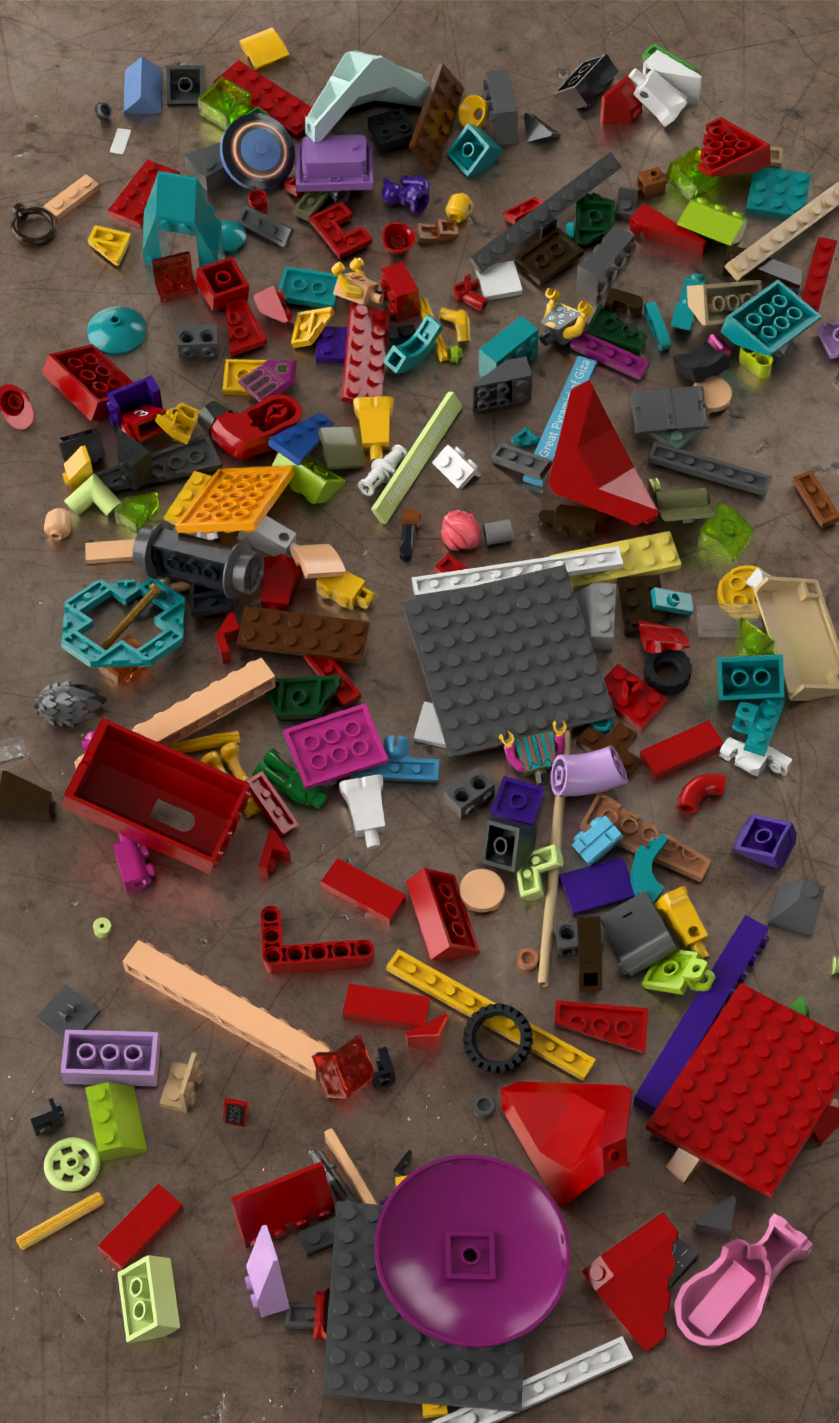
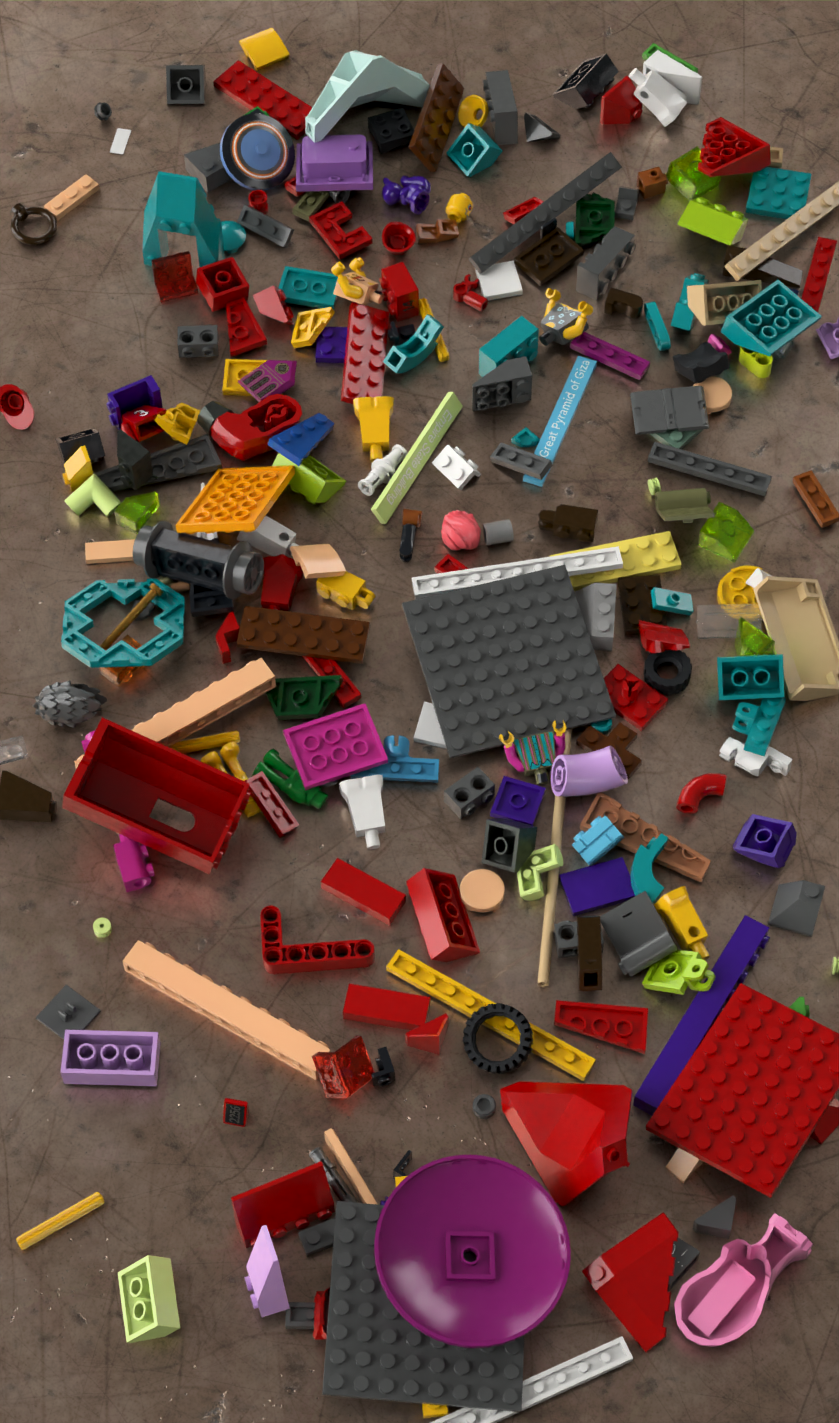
(47, 1122): black bracket -> none
(58, 524): light nougat head -> none
(79, 1182): yellowish green plate -> none
(85, 378): red slope -> none
(110, 243): yellow wing -> none
(115, 1120): lime slope -> none
(117, 330): teal dish -> none
(133, 199): red plate -> none
(140, 1227): red piece -> none
(143, 88): medium blue slope -> none
(180, 1085): tan bracket -> none
(186, 496): yellow plate -> none
(224, 103): clear neon green brick -> none
(273, 850): red slope -> none
(342, 447): olive slope -> none
(455, 354): lime plate -> none
(461, 321): yellow arm -> none
(528, 959): nougat tile -> none
(593, 463): red panel -> none
(615, 331): dark green wing -> none
(660, 229): red slope -> none
(681, 751): red piece -> none

